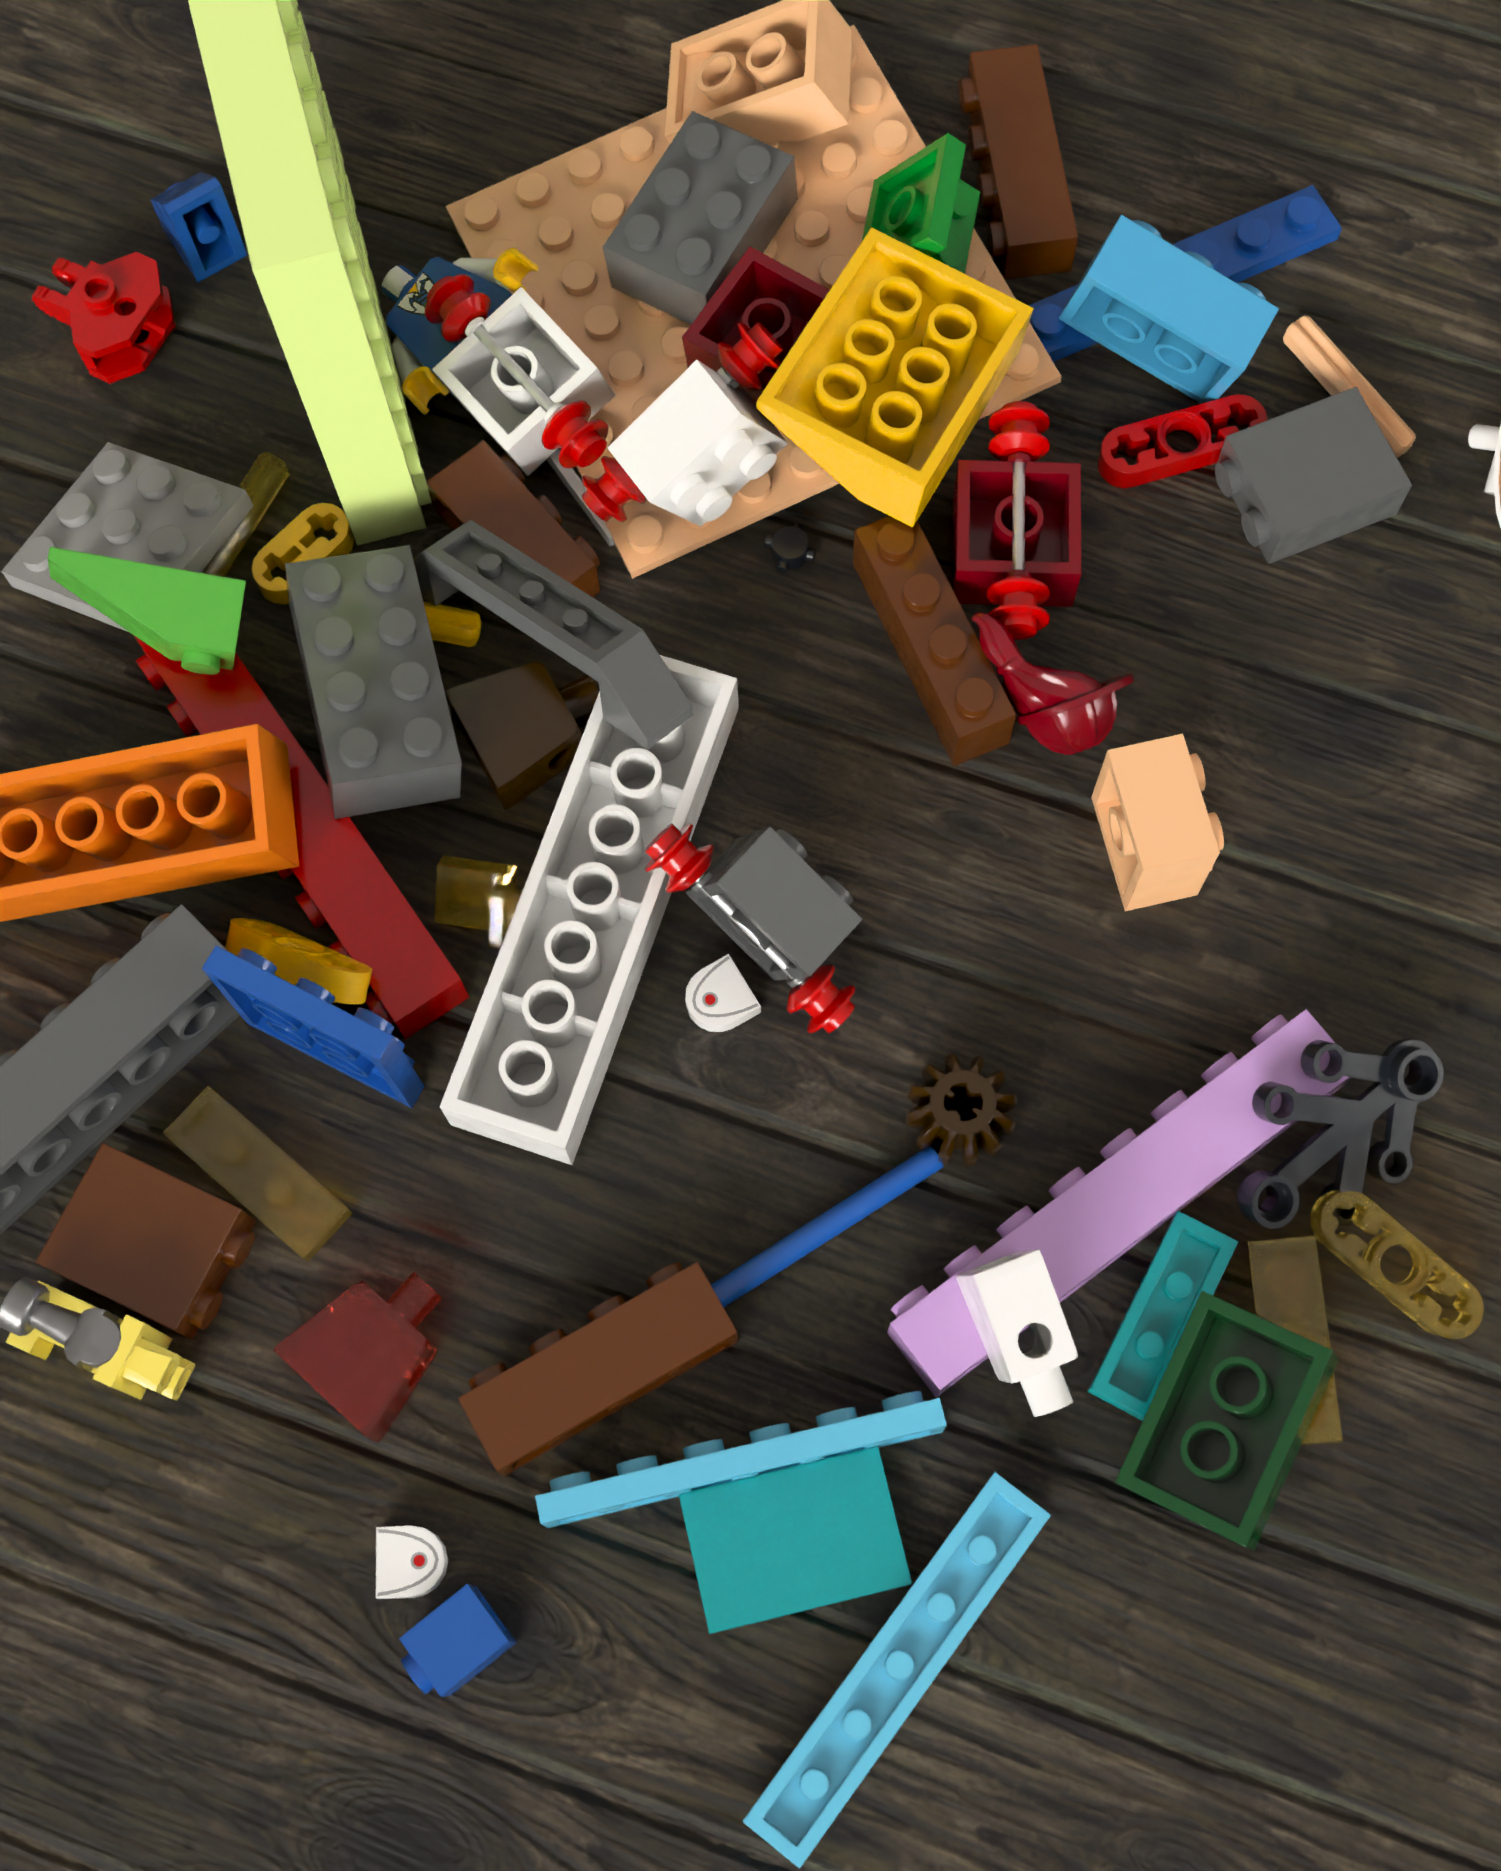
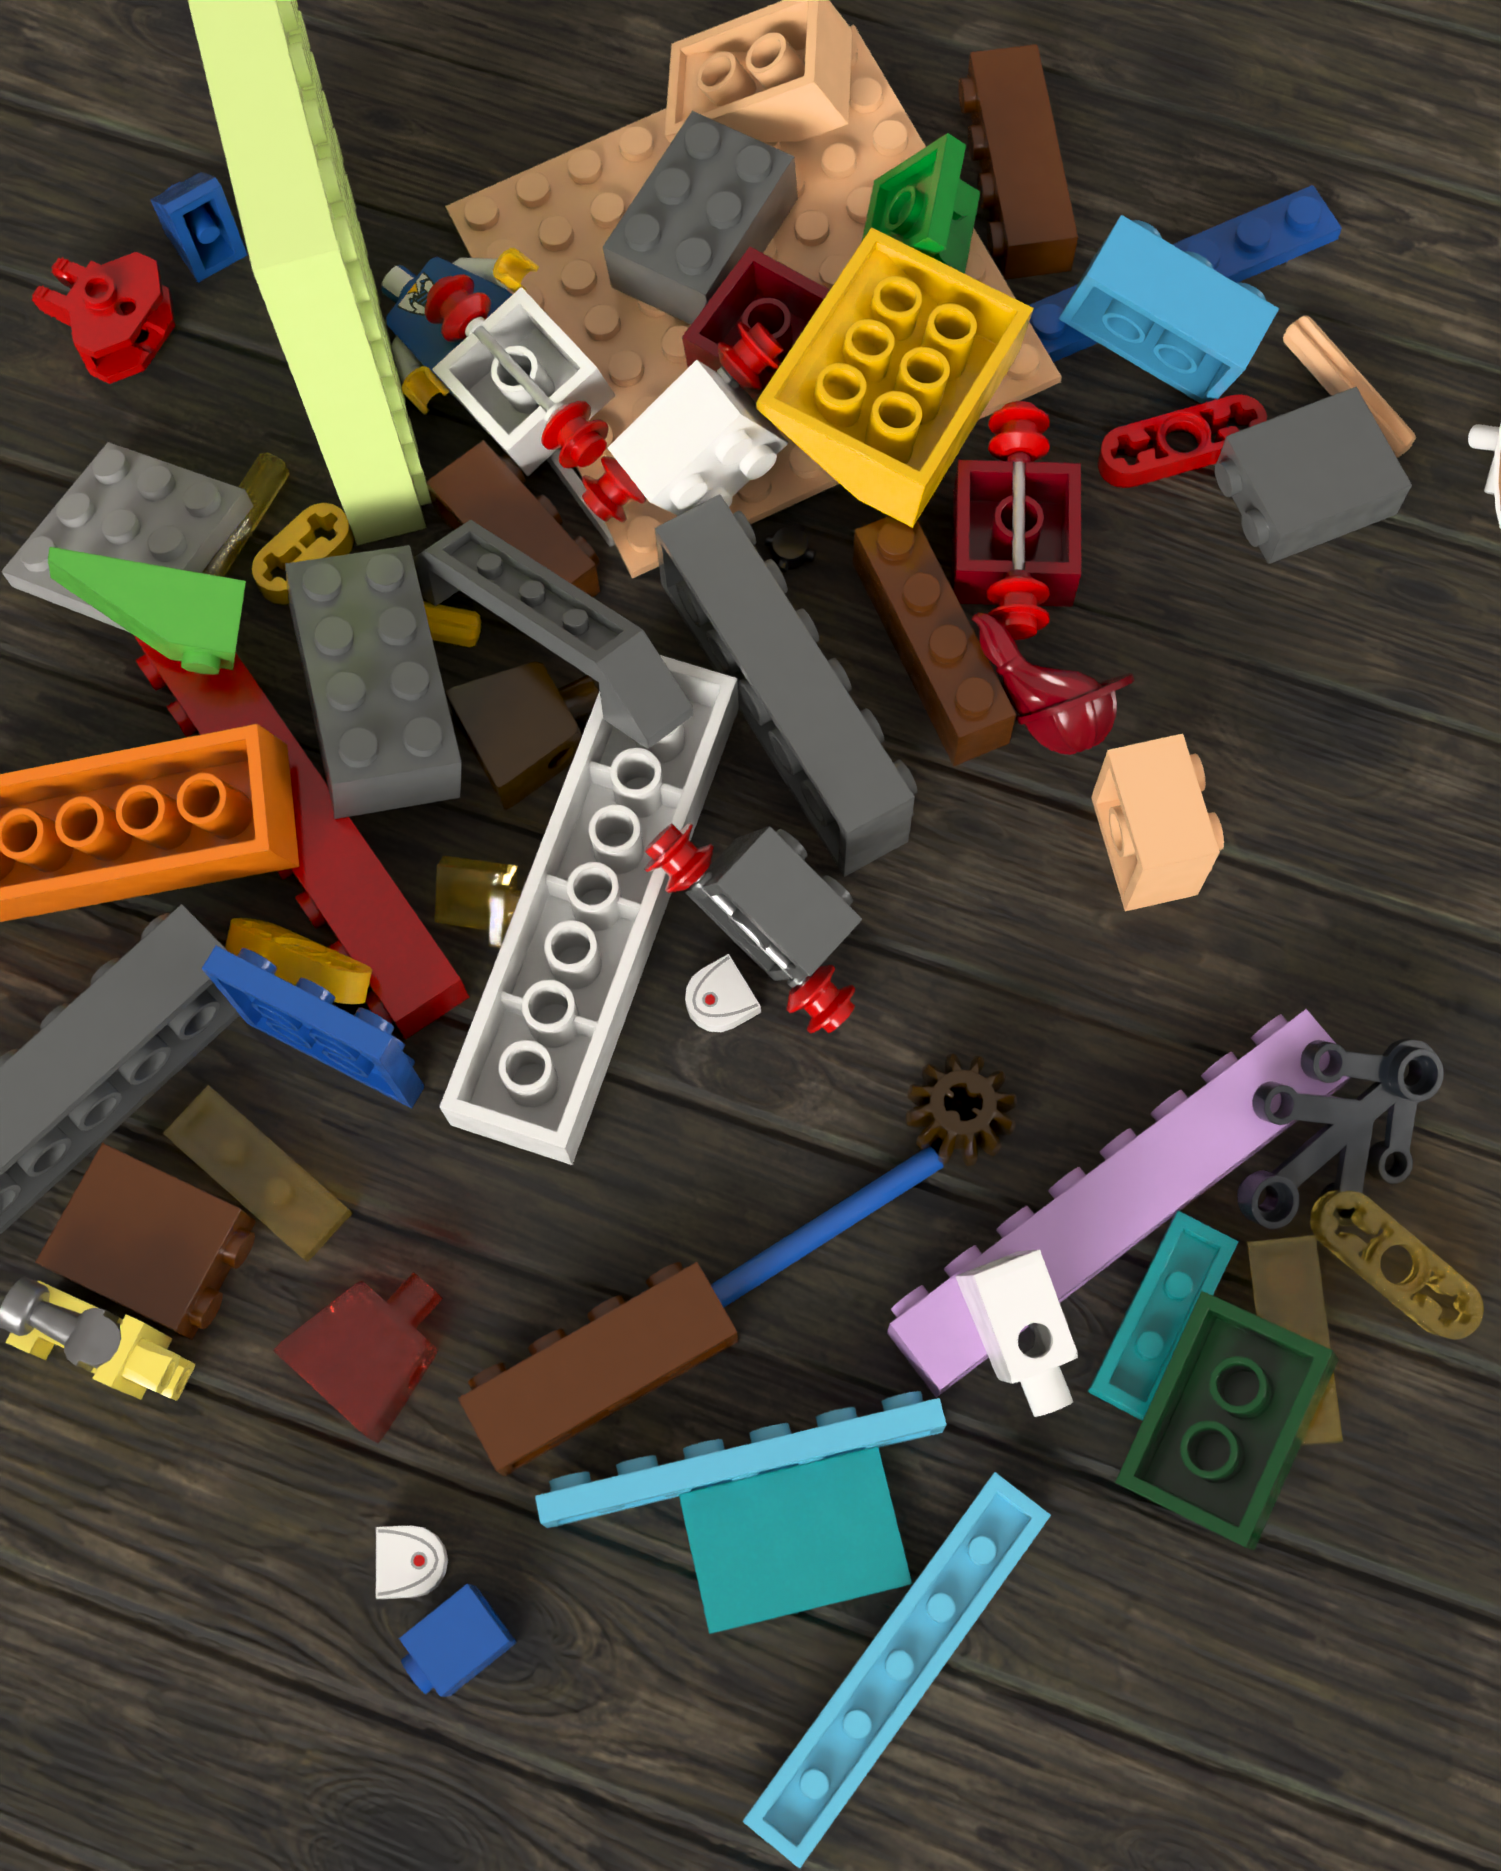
(786, 685): none -> dark grey brick

